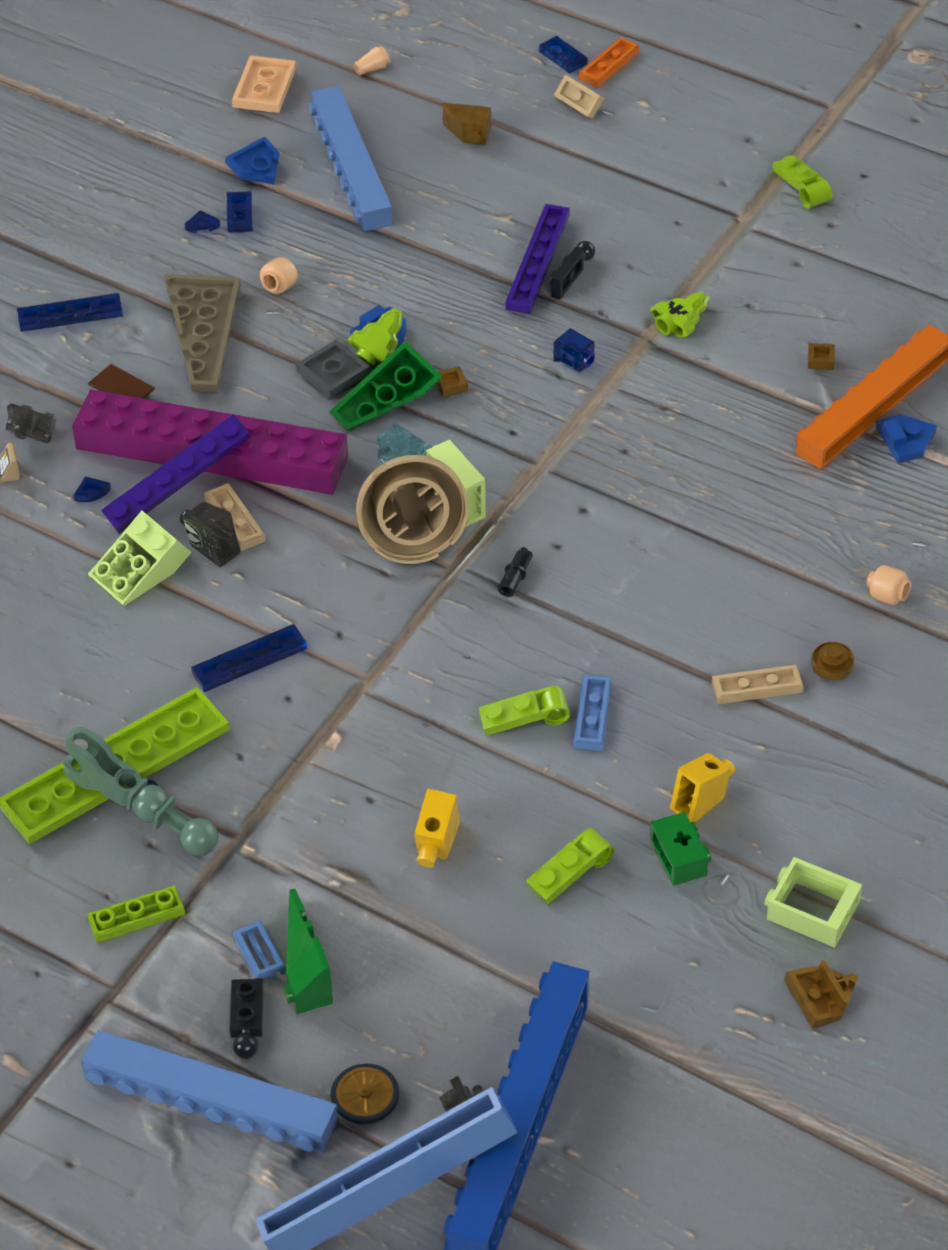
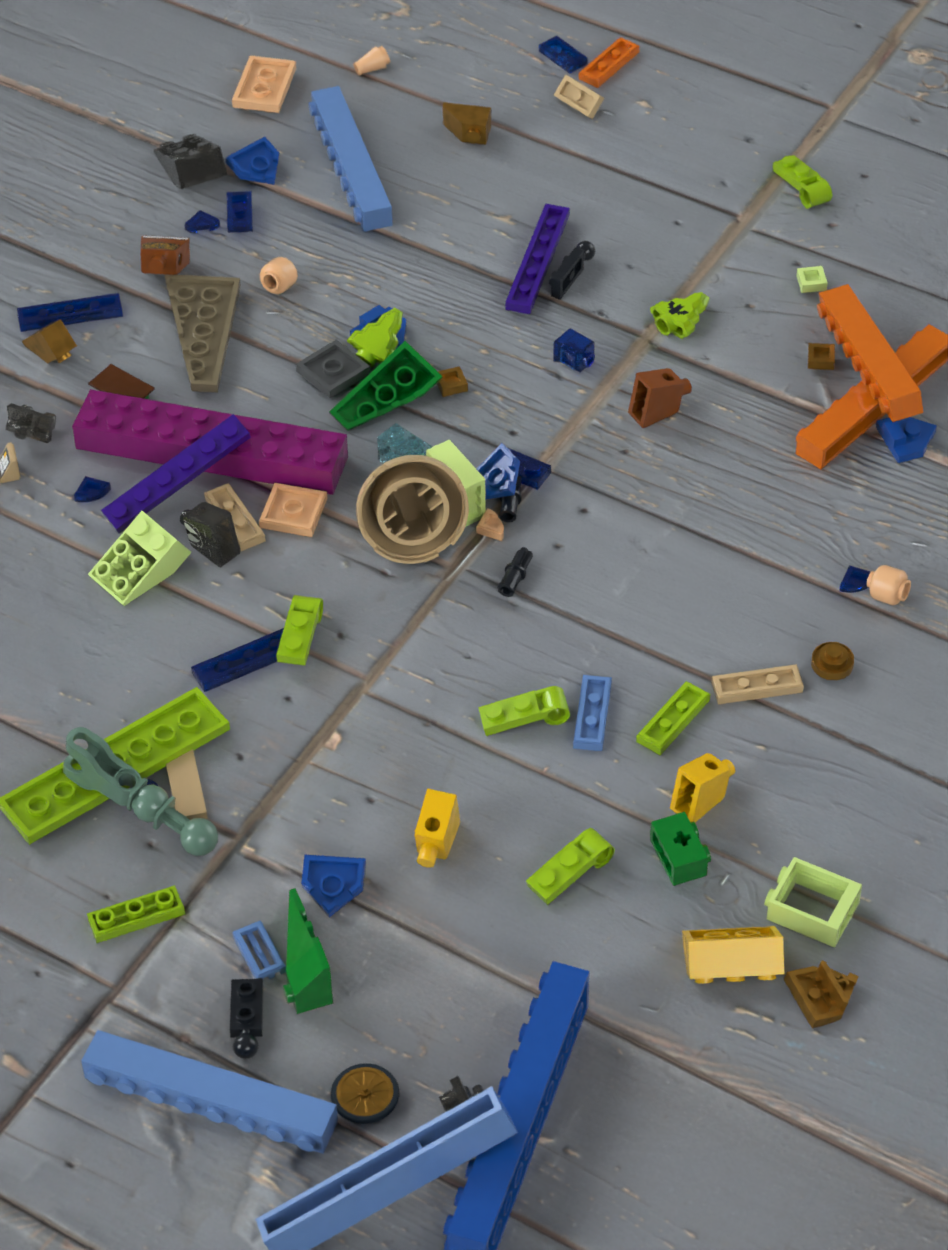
(51, 342): none -> pearl gold slope
(161, 254): none -> dark orange torso
(186, 786): none -> tan tile
(191, 160): none -> clear smoke slope
(293, 510): none -> light nougat tile
(299, 629): none -> lime plate
(333, 880): none -> blue plate
(491, 525): none -> light nougat tile
(500, 472): none -> blue plate
(510, 504): none -> black axle
(532, 470): none -> clear blue plate
(657, 395): none -> dark orange torso
(673, 718): none -> lime tile
(733, 953): none -> yellow slope
(811, 279): none -> yellowish green plate
(854, 580): none -> clear blue tile
(870, 353): none -> orange brick

